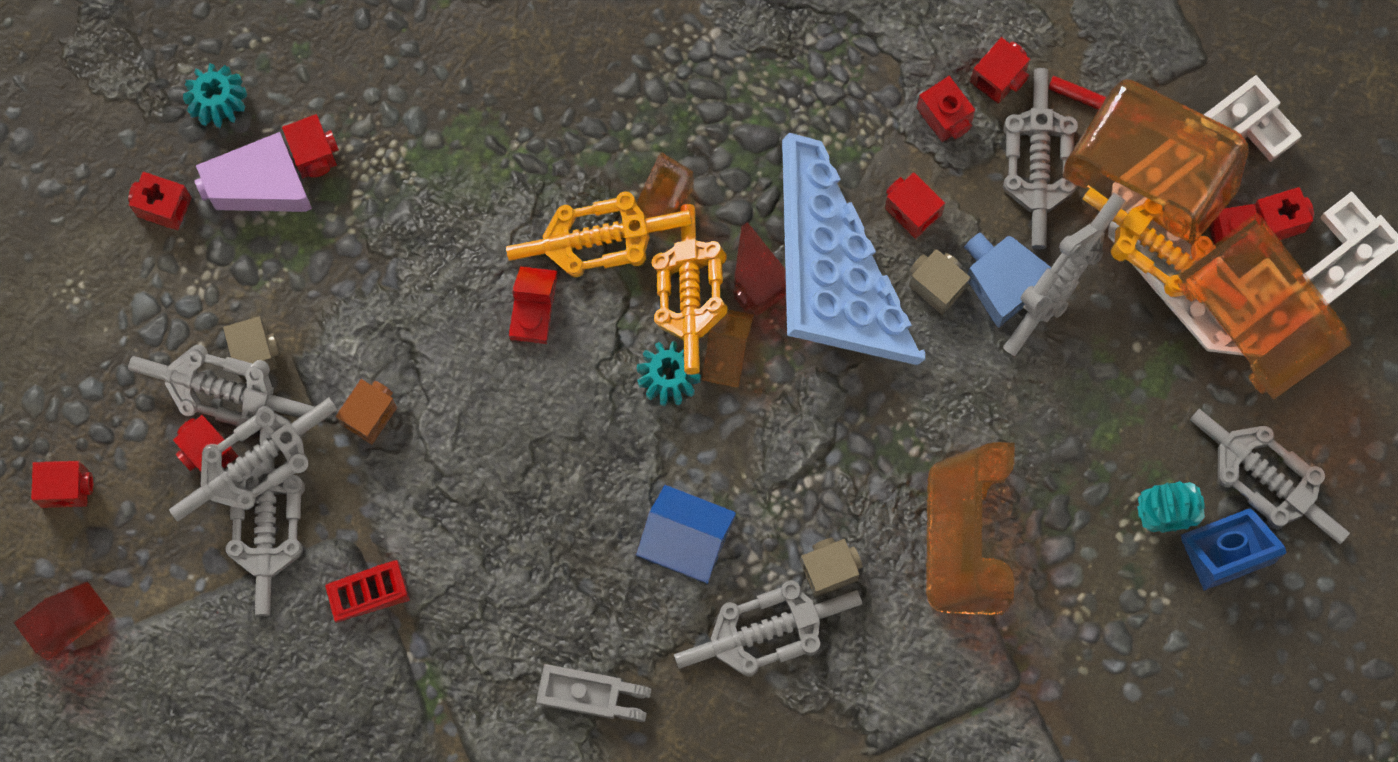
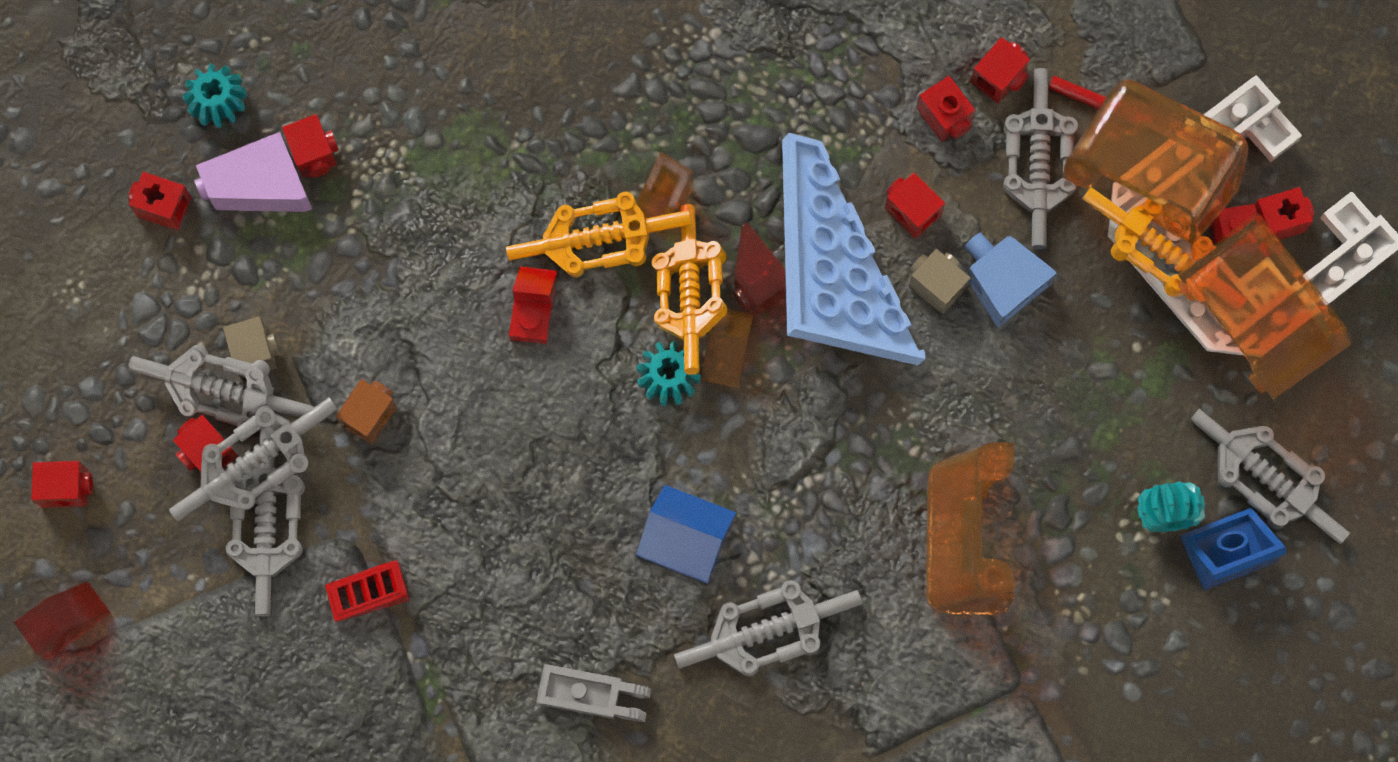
(830, 566): dark tan brick -> none
(1057, 284): light grey bar -> none

